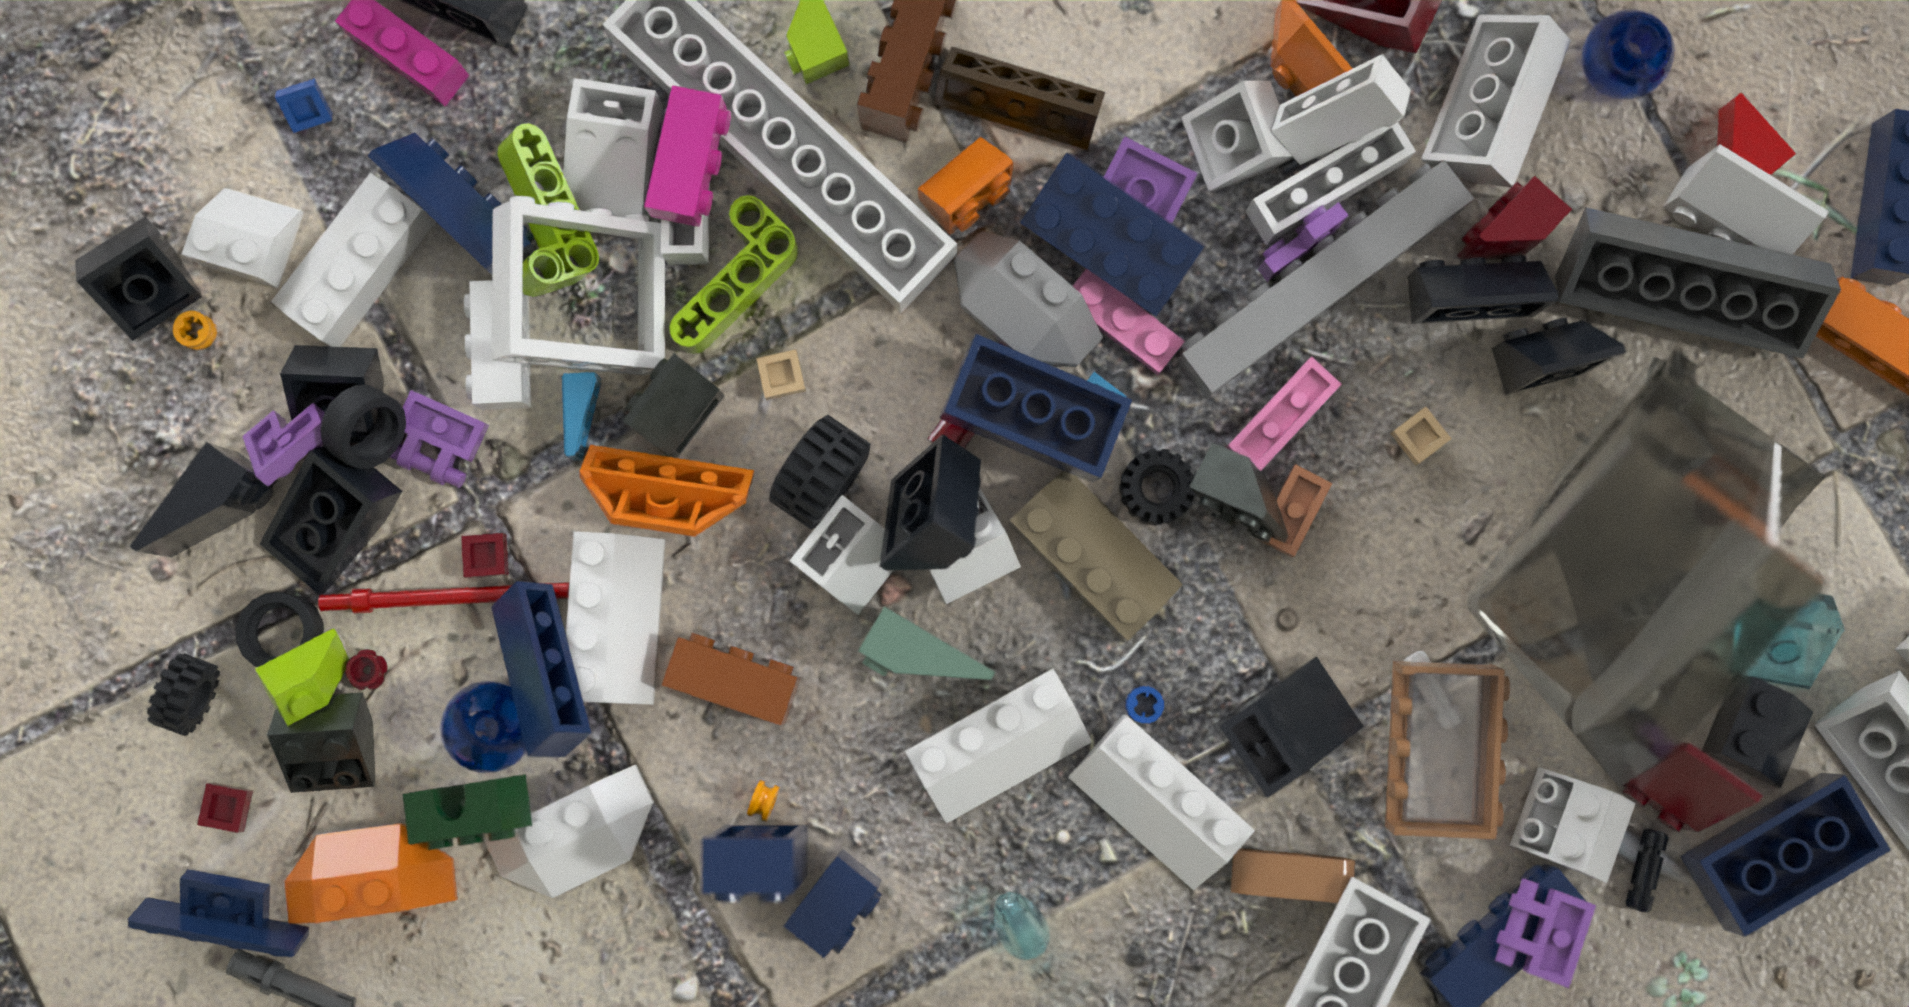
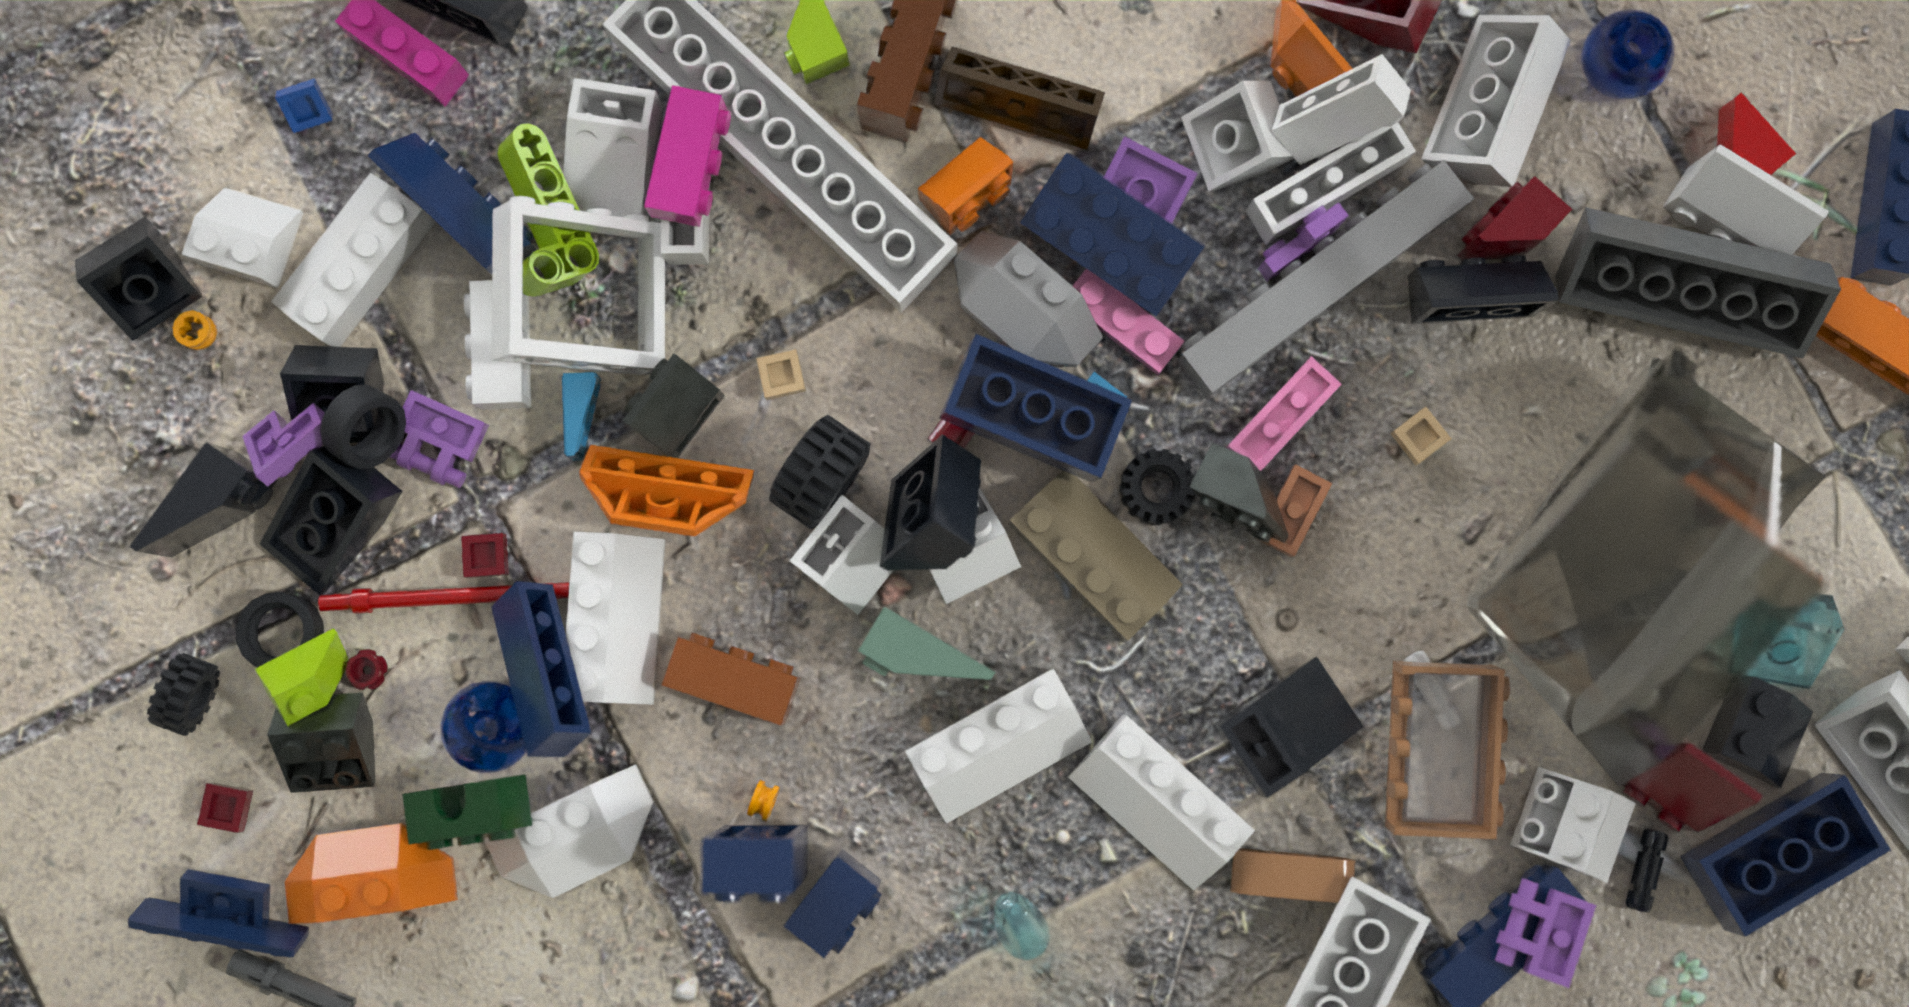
(727, 280): lime beam -> none
(1157, 707): blue bush -> none
(1552, 354): black slope -> none

